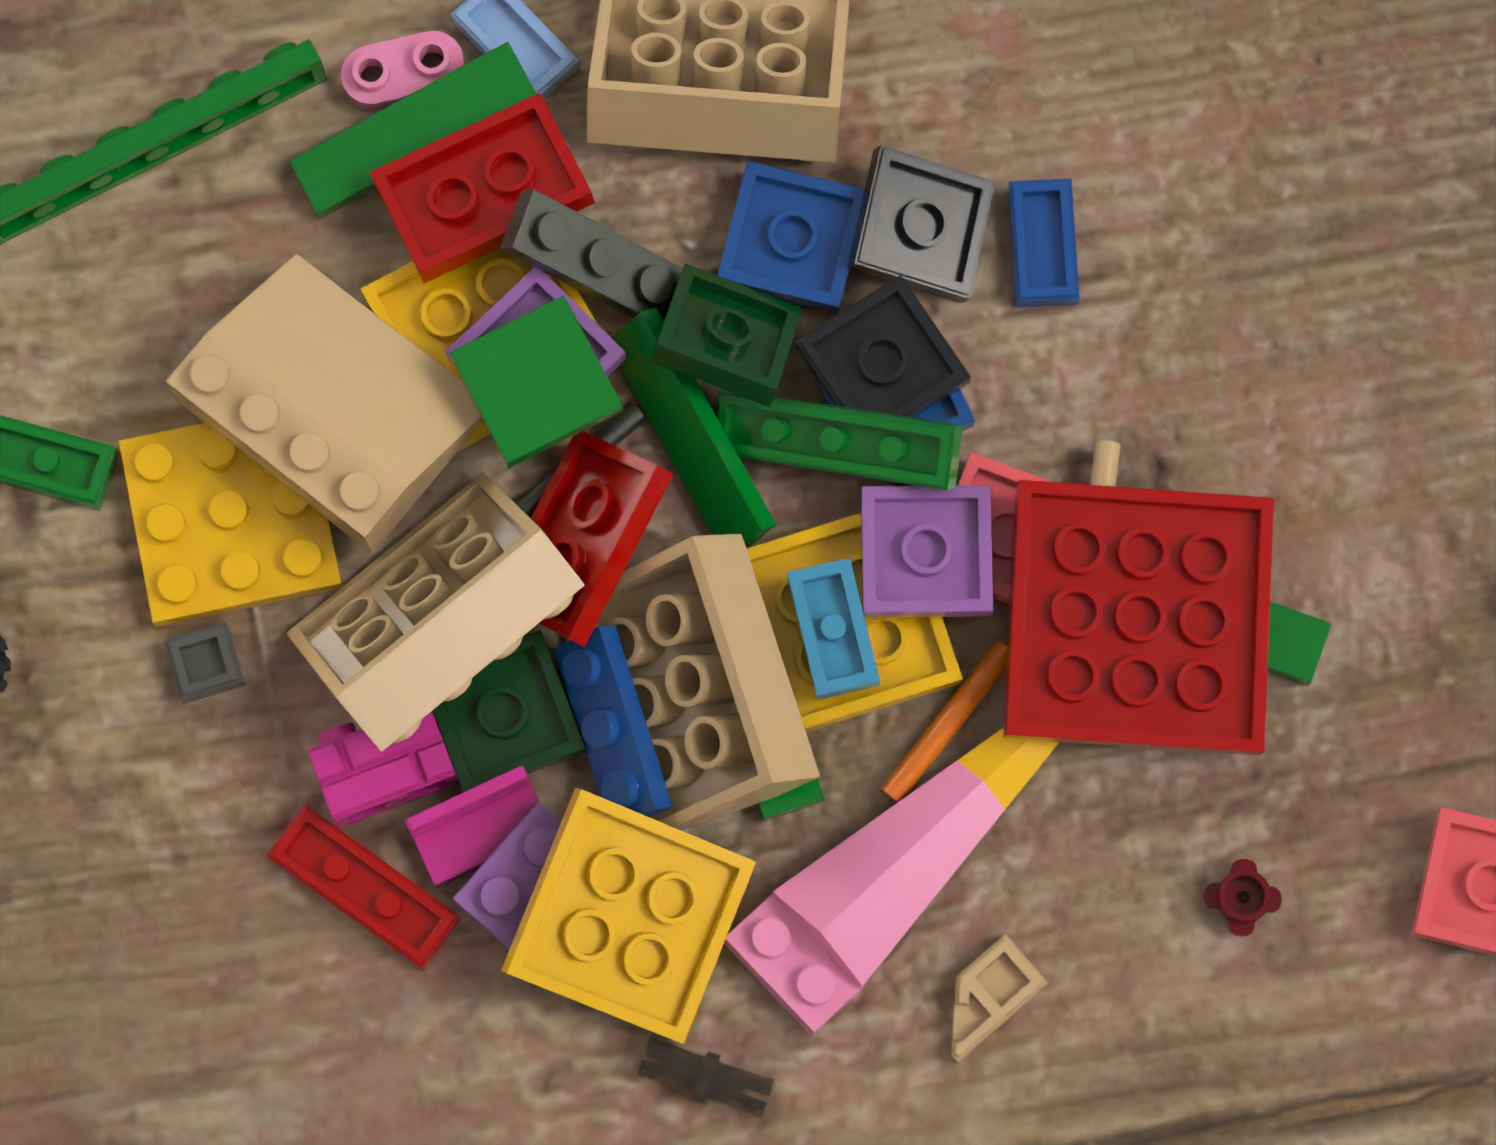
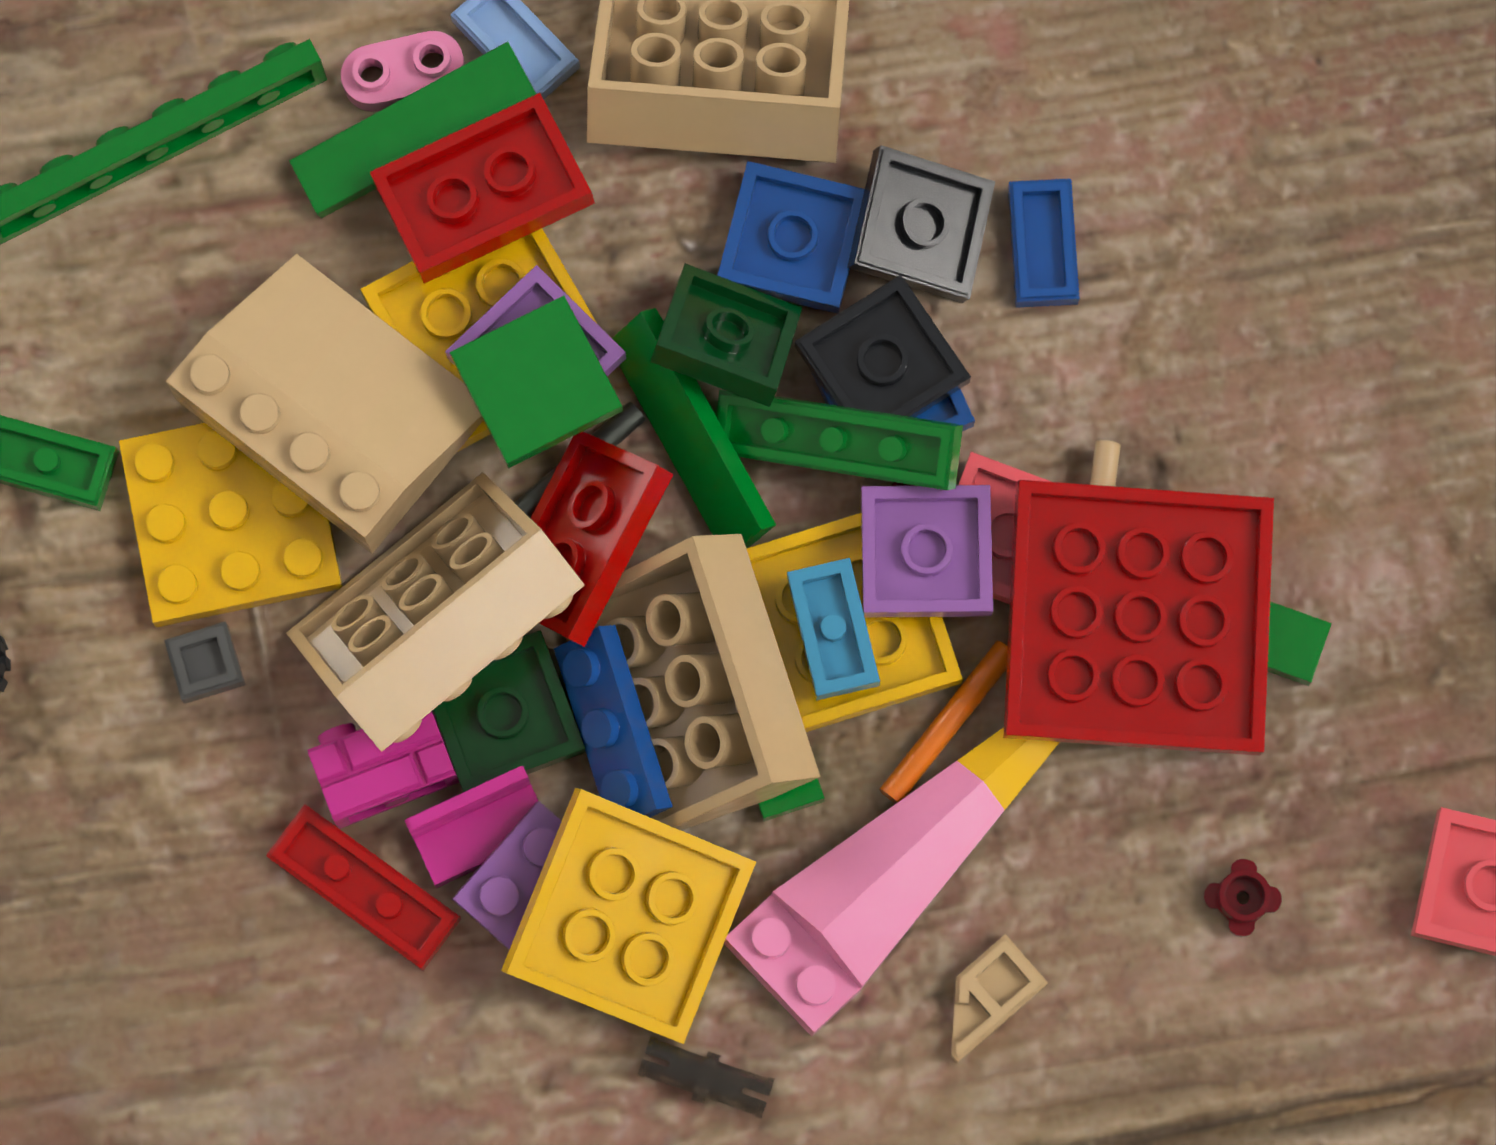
(589, 256): pearl dark grey plate -> none

